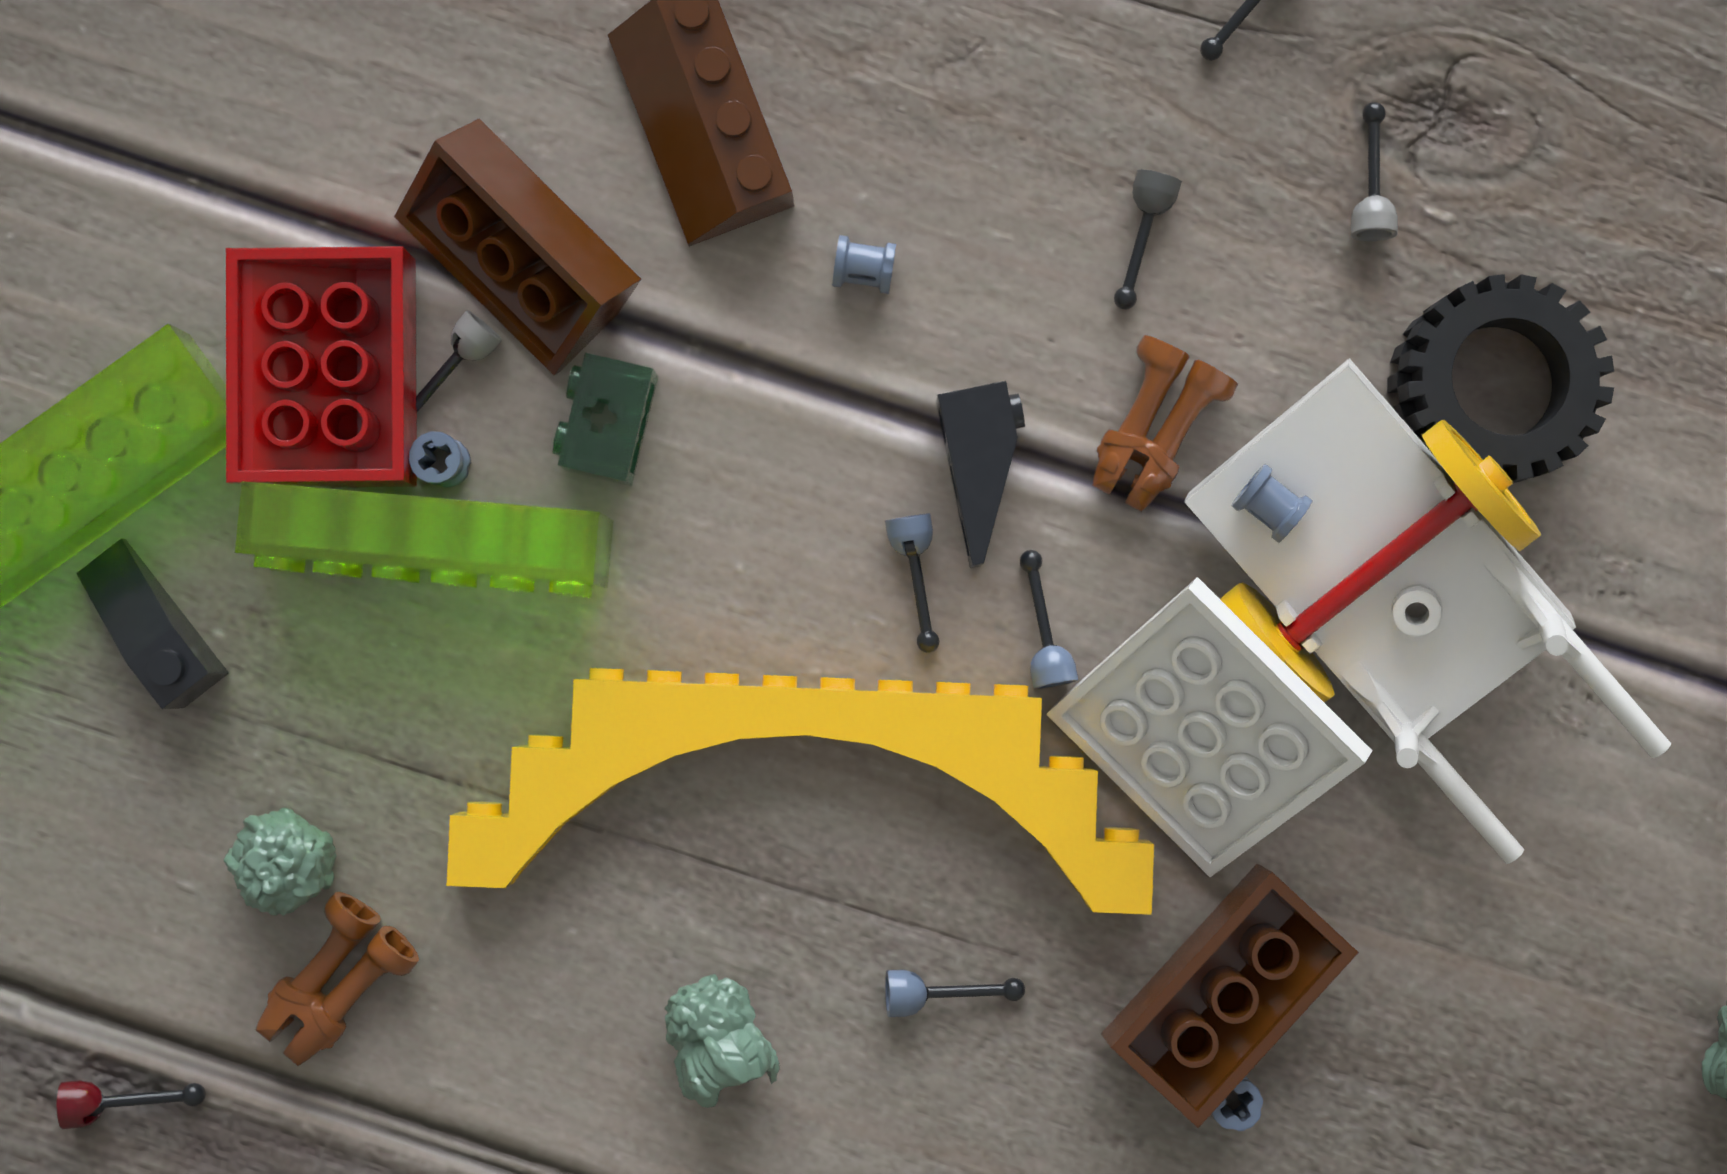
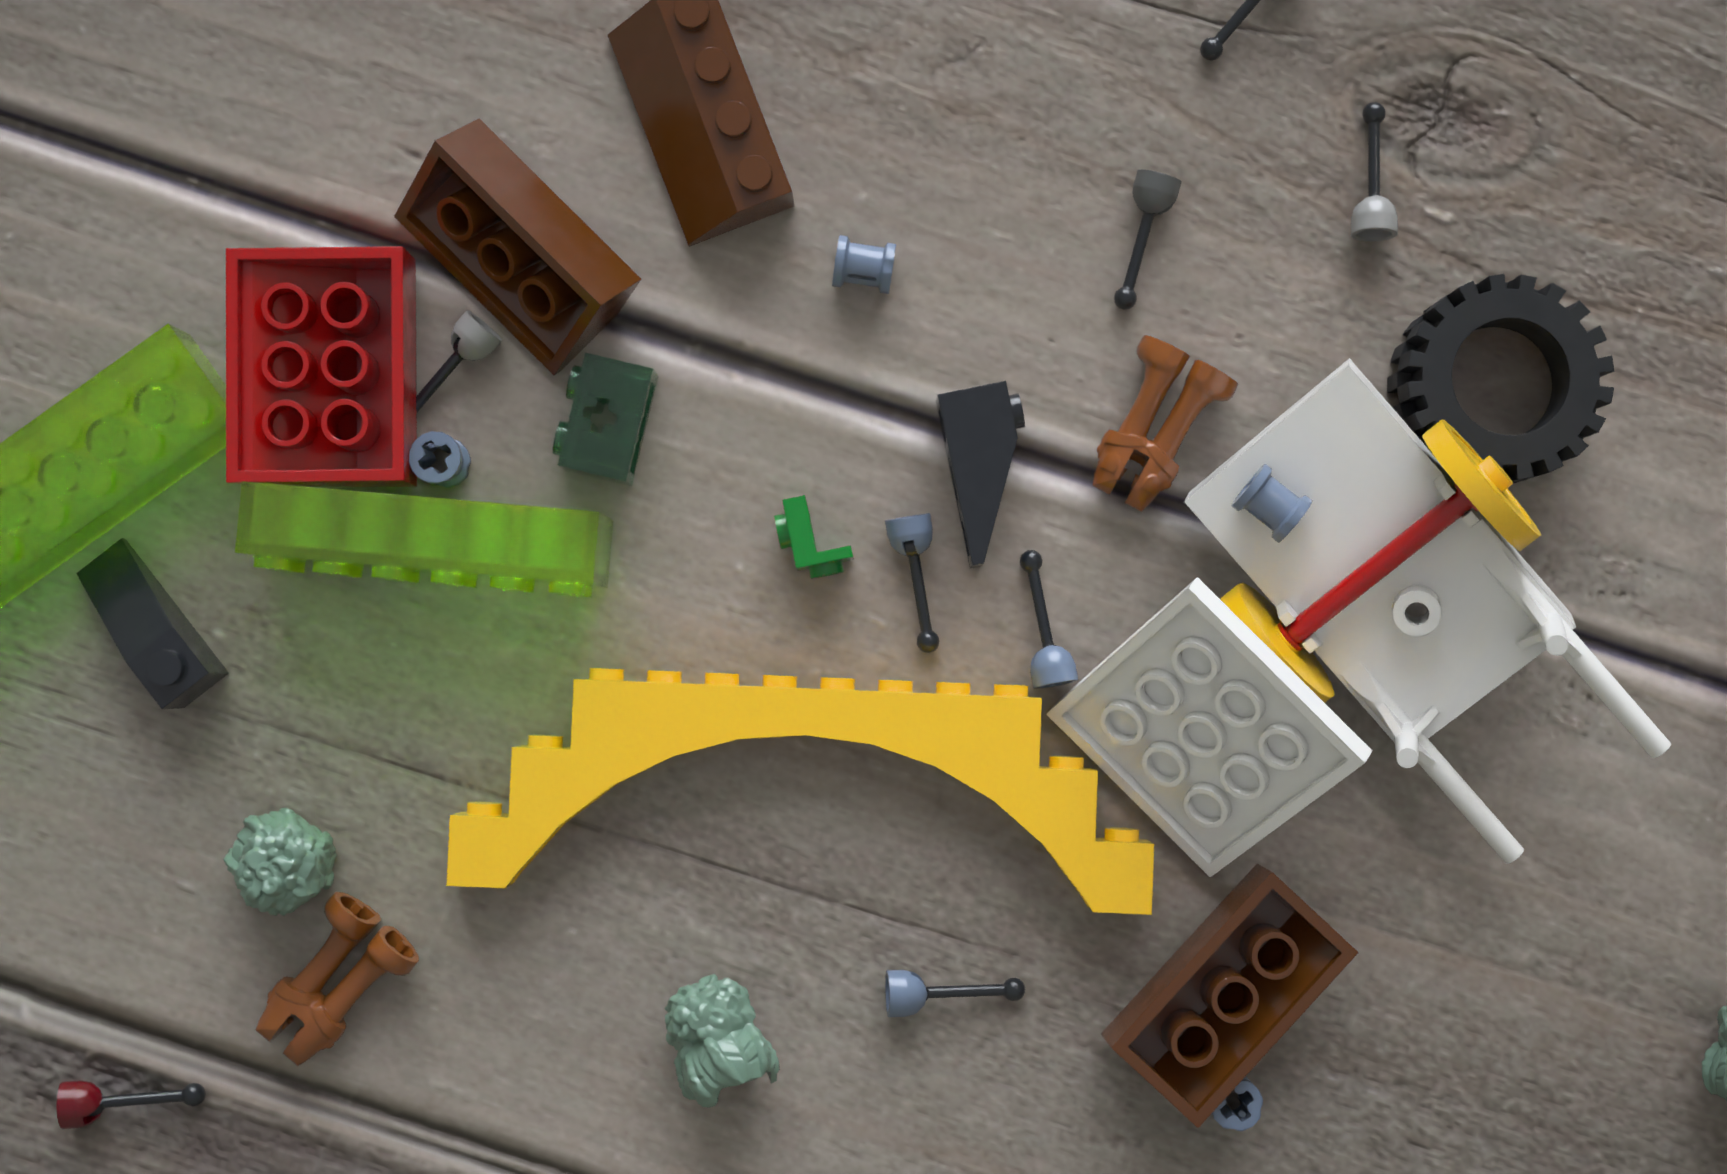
(796, 531): none -> green bracket

